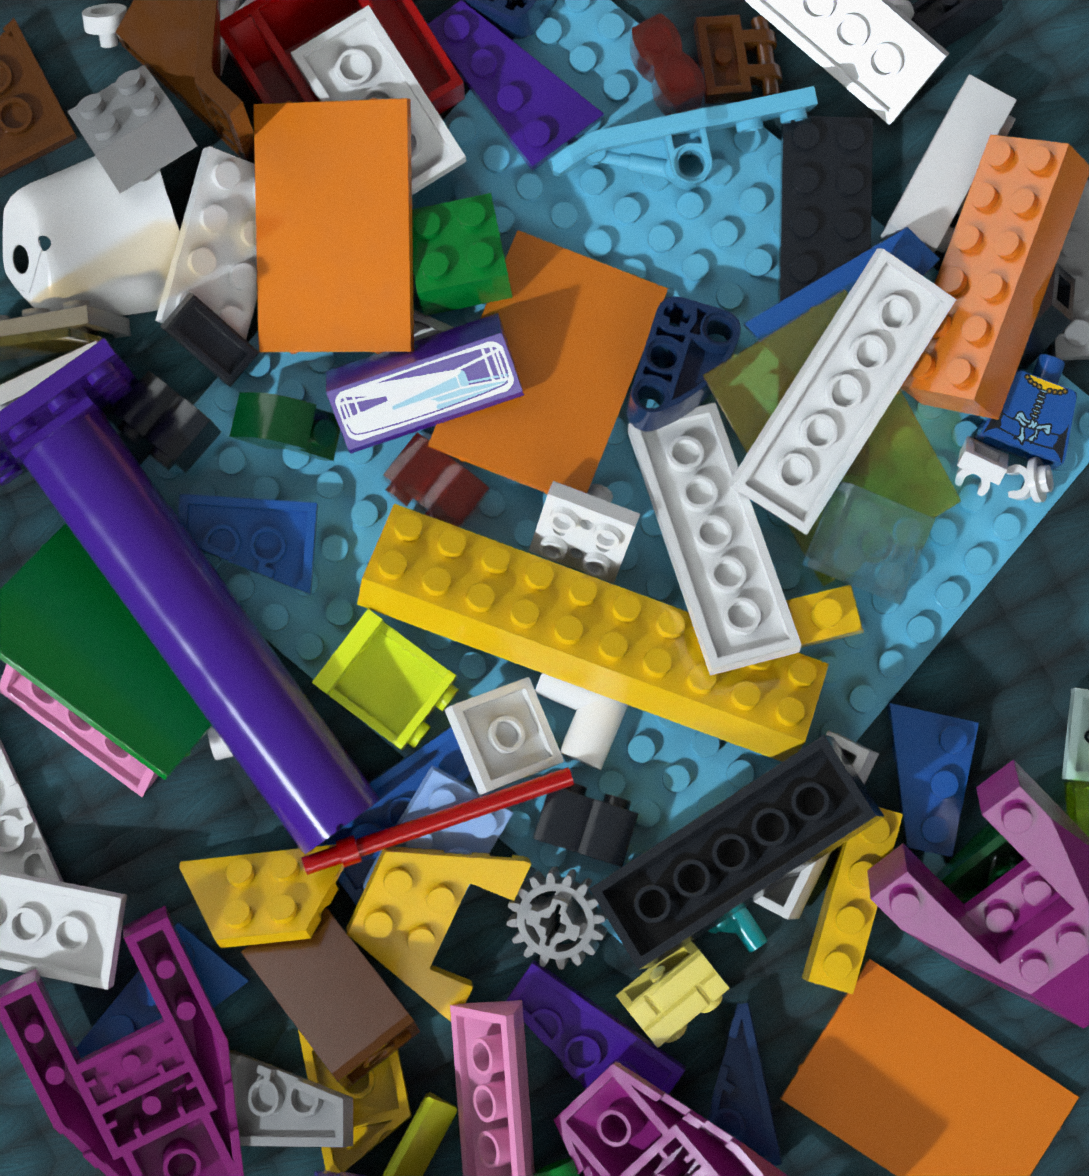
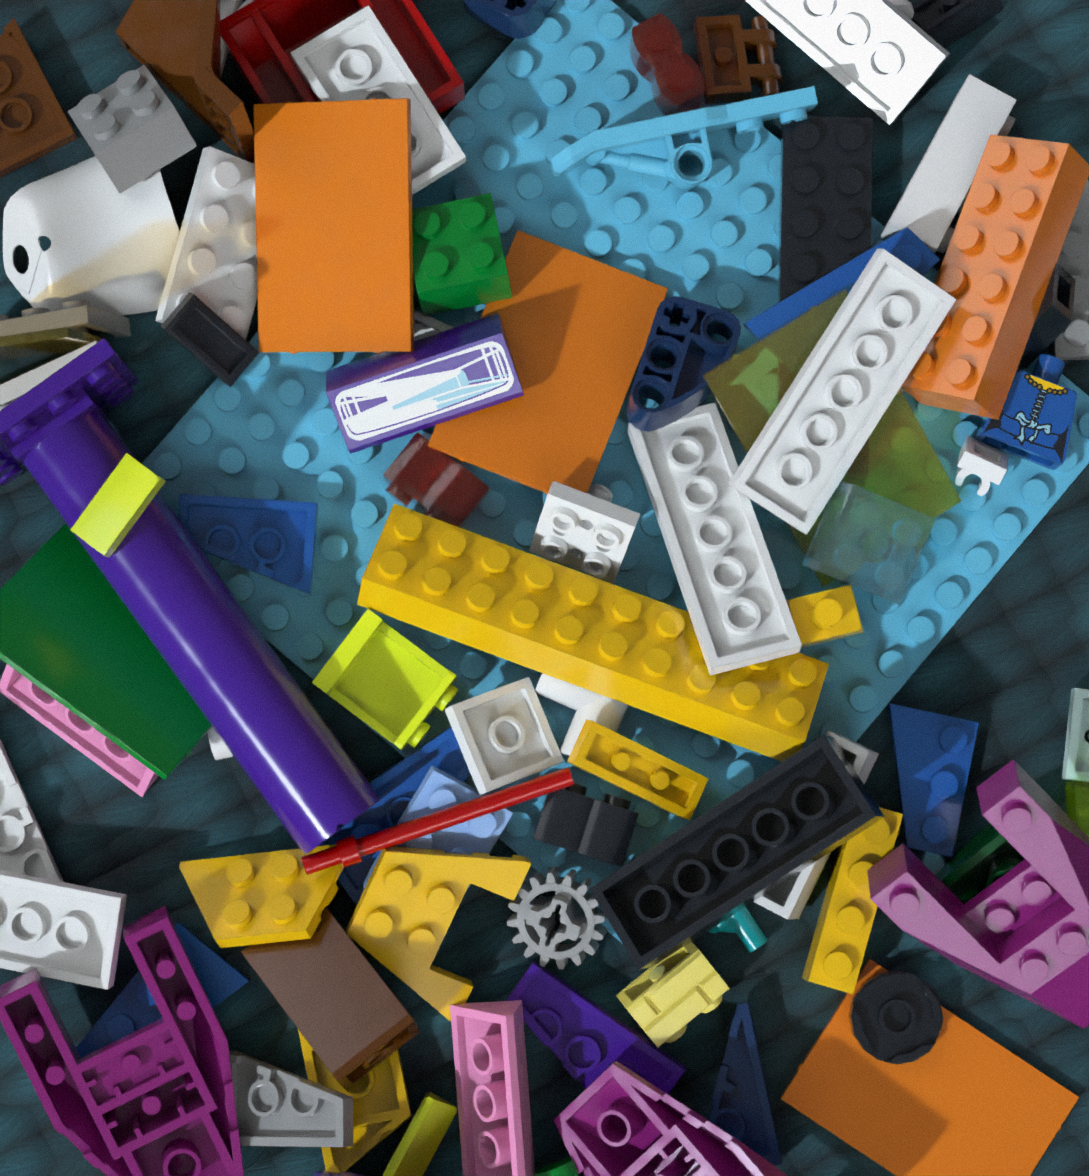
(104, 21): white tile -> none
(117, 505): none -> neon yellow slope
(165, 422): black brick -> none
(285, 424): dark green brick -> none
(516, 90): dark purple wing -> none
(637, 770): none -> yellow plate
(895, 1017): none -> black tile
(1037, 480): white plate -> none

